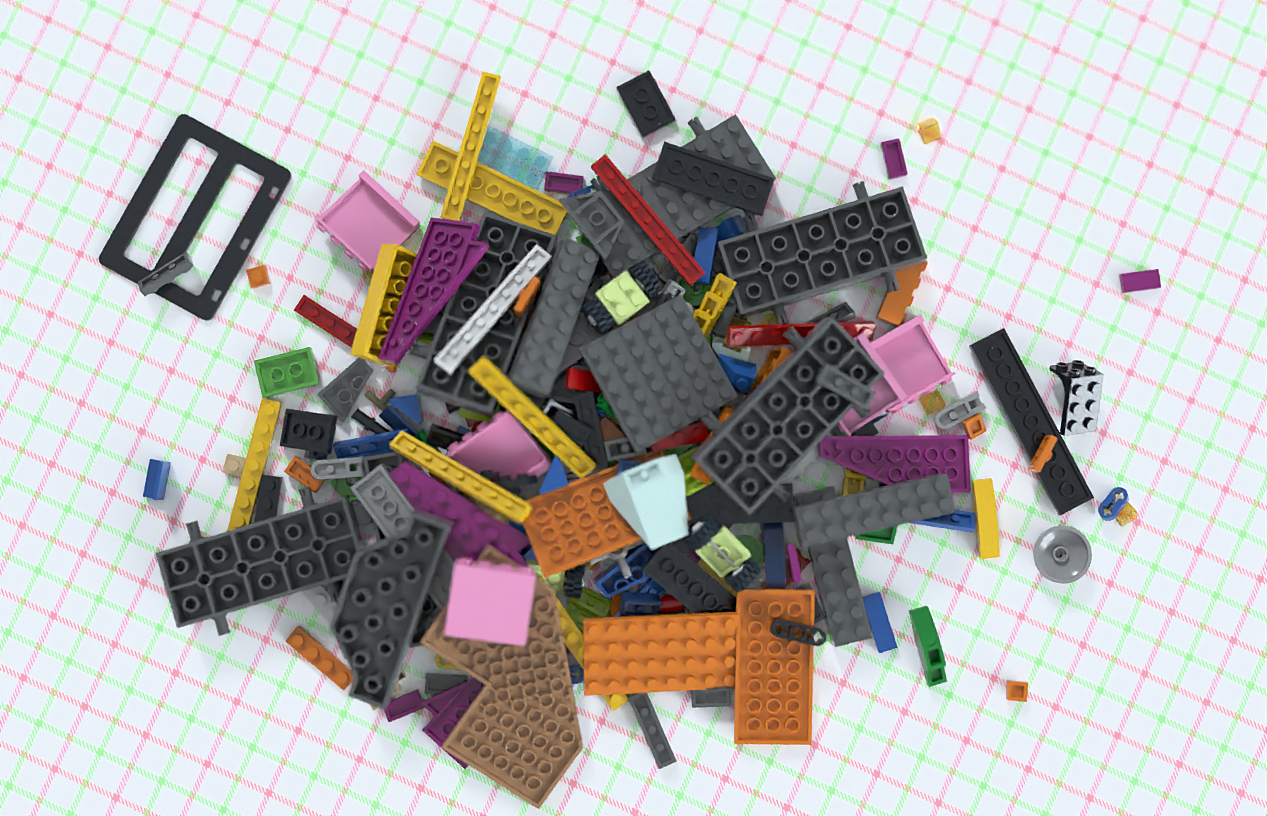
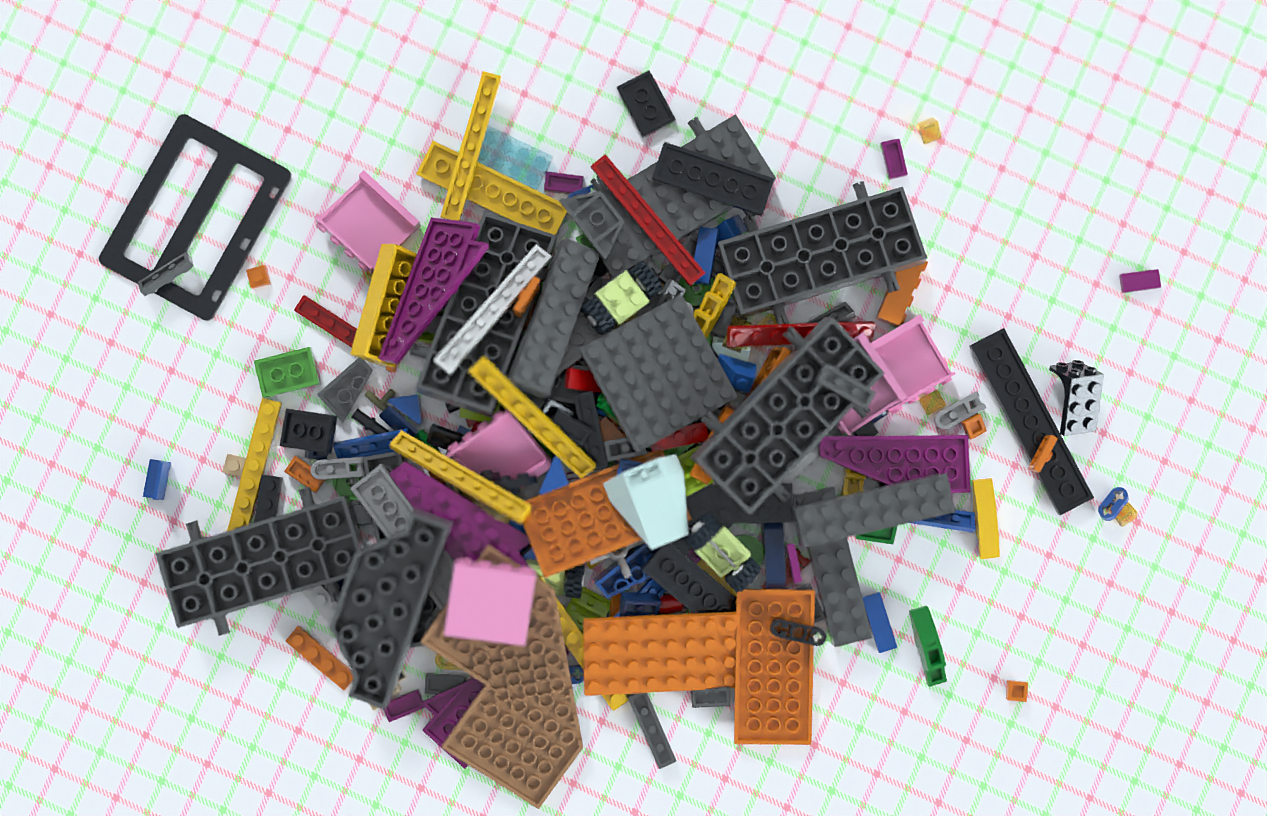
(1074, 557): light grey dish -> none

